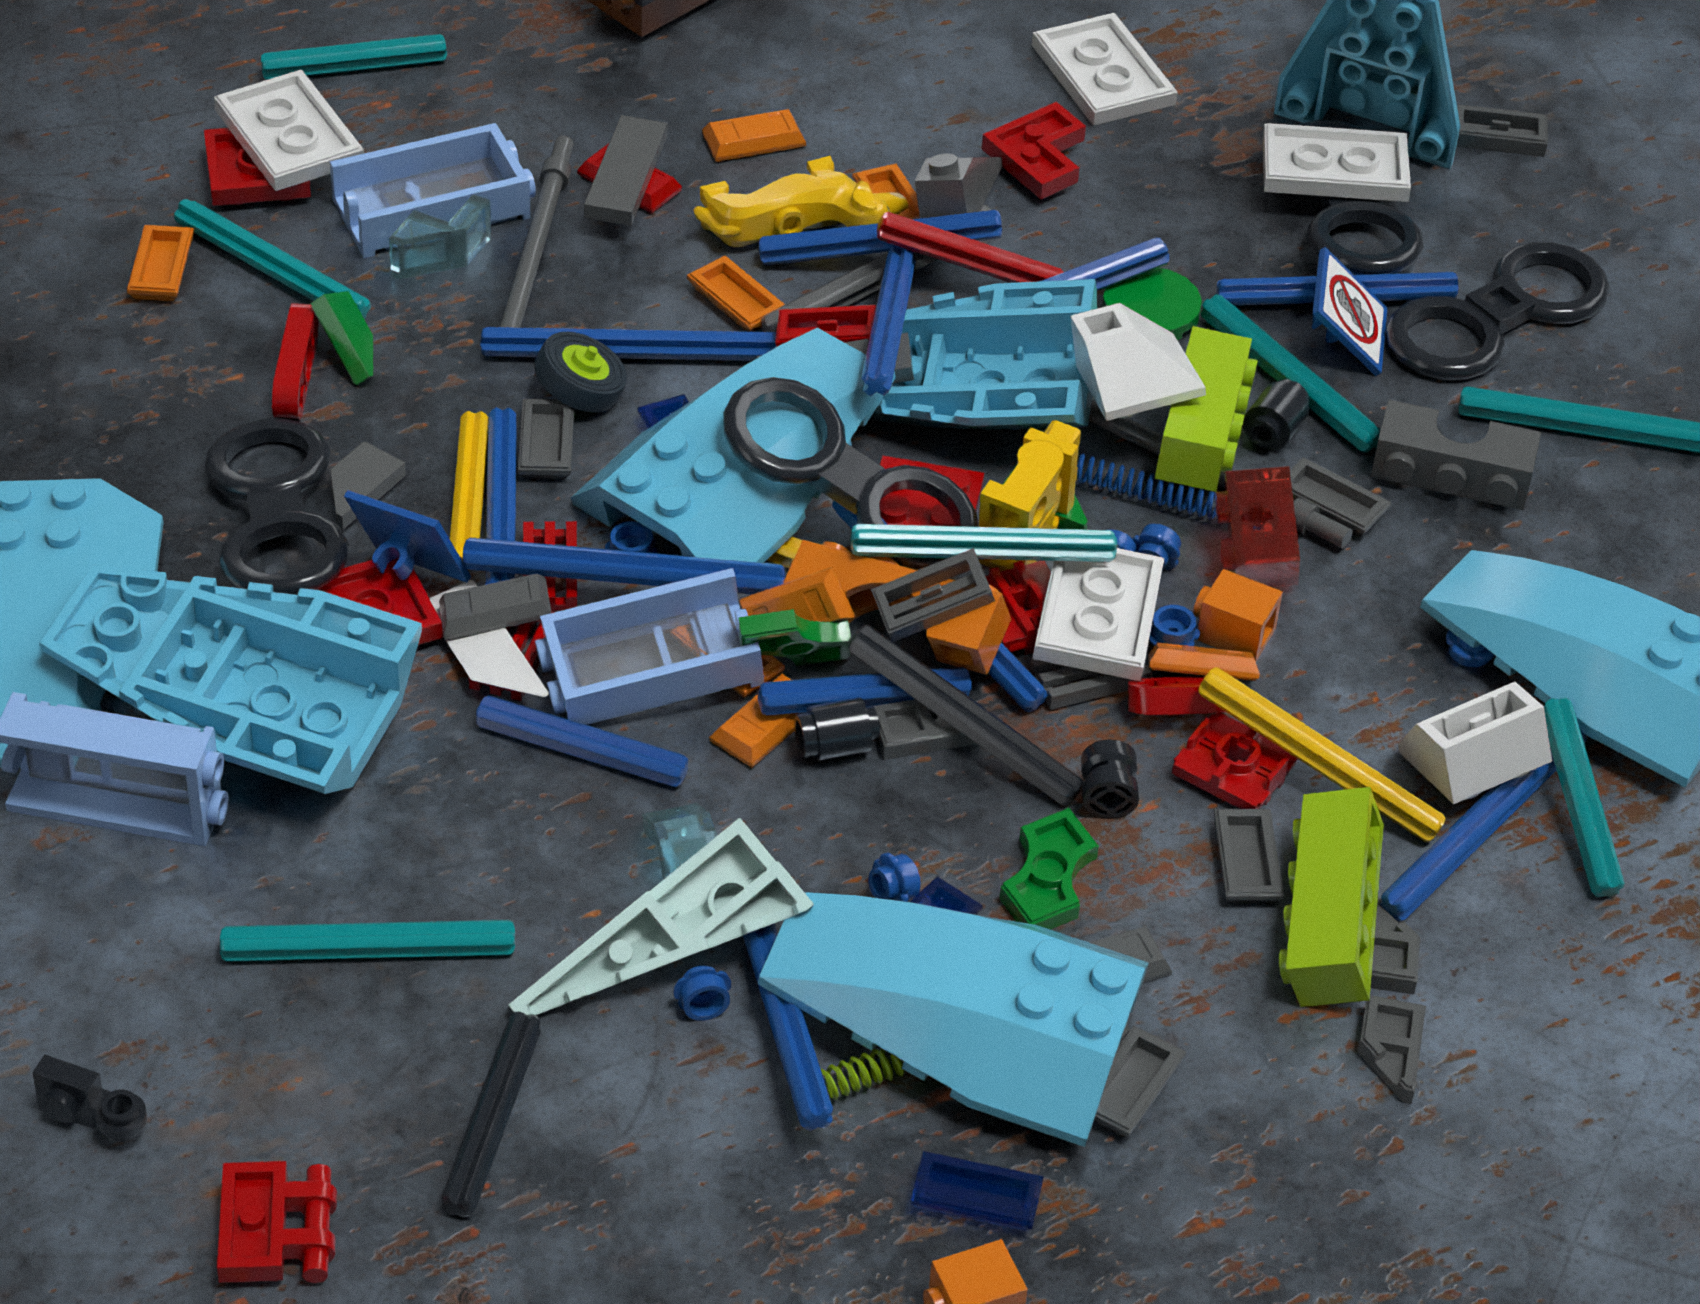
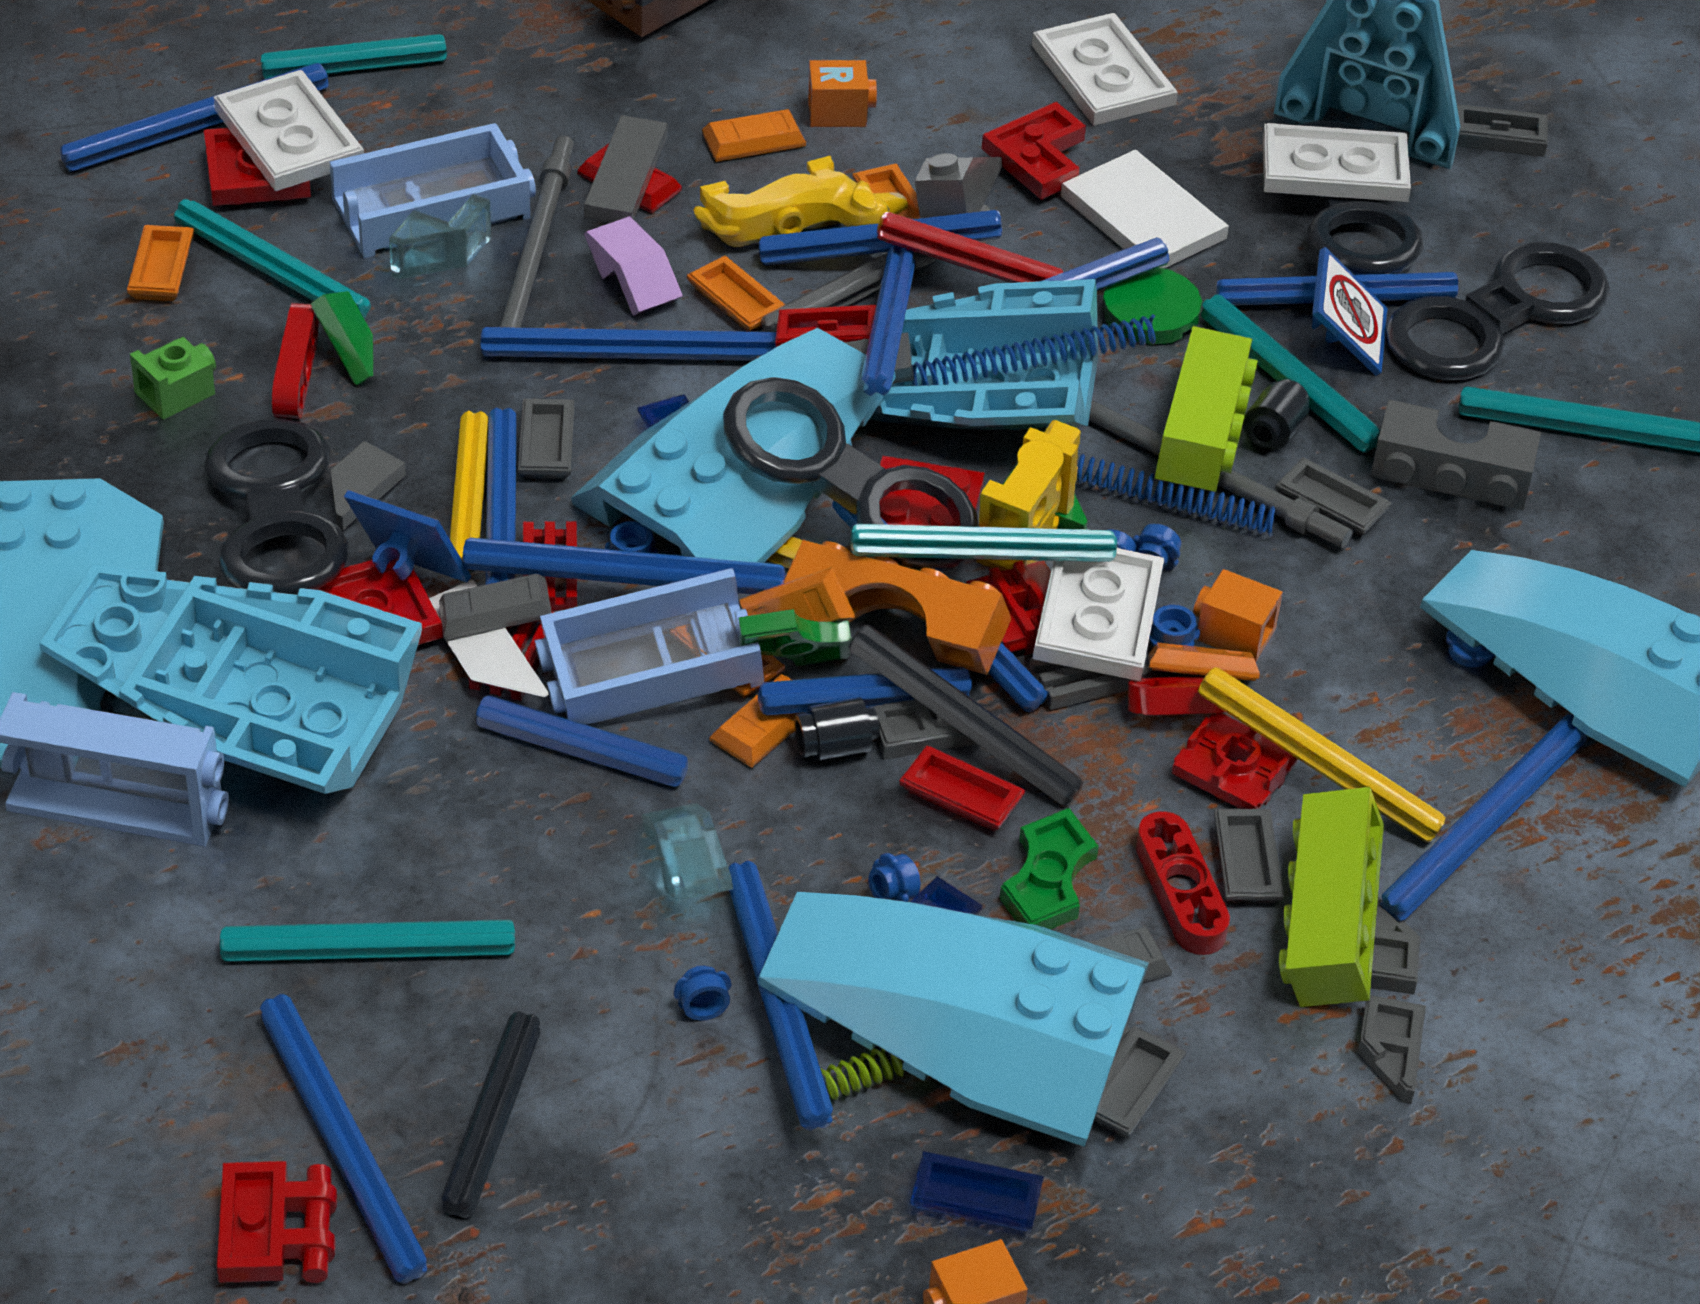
(77, 1096): black plate -> none
(158, 128): none -> blue axle
(173, 376): none -> bright green brick
(344, 1139): none -> blue axle
(580, 371): black wheel -> none
(638, 262): none -> lavender slope
(705, 902): light aqua wedge -> none
(840, 93): none -> orange brick
(936, 602): dark grey tile -> none
(961, 788): none -> red tile
(1031, 346): none -> blue piece
(1109, 779): black wheel -> none
(1131, 362): white slope -> none
(1139, 202): none -> white tile
(1176, 903): none -> red beam
(1265, 501): clear red brick -> none
(1480, 743): white slope -> none
(1582, 799): teal axle -> none

